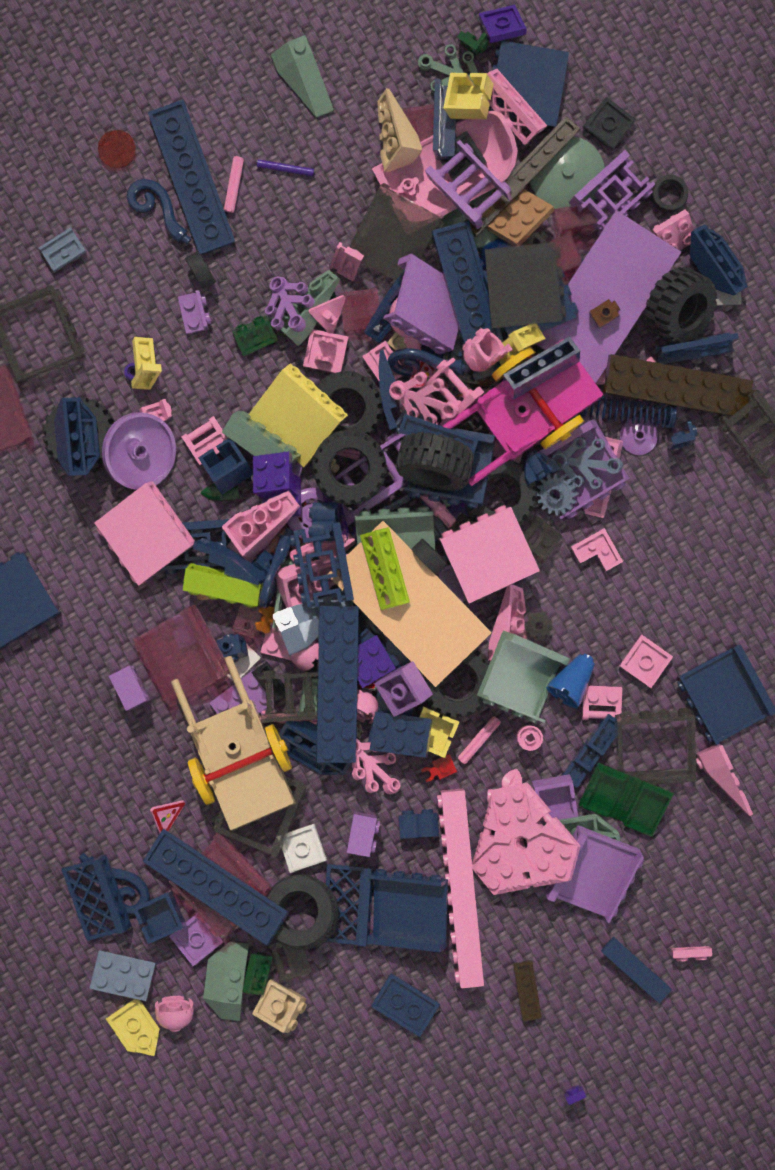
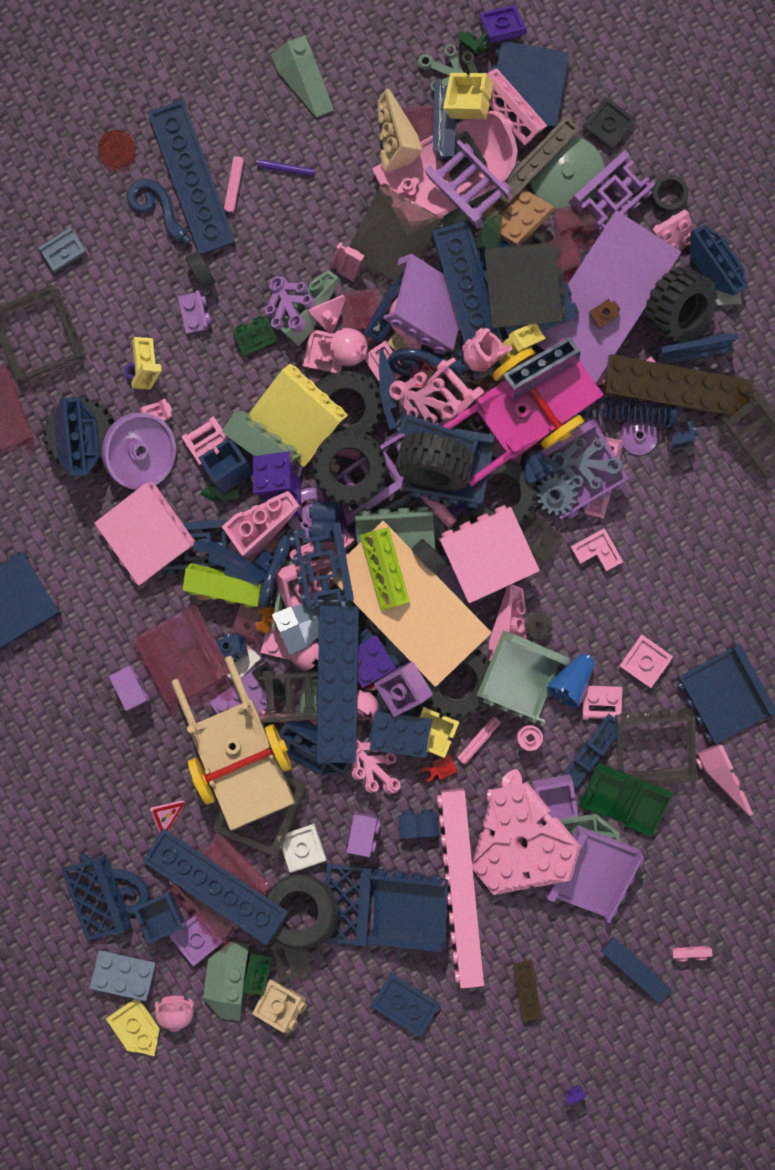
(348, 347): none -> bright pink cylinder
(492, 232): none -> clear green tile

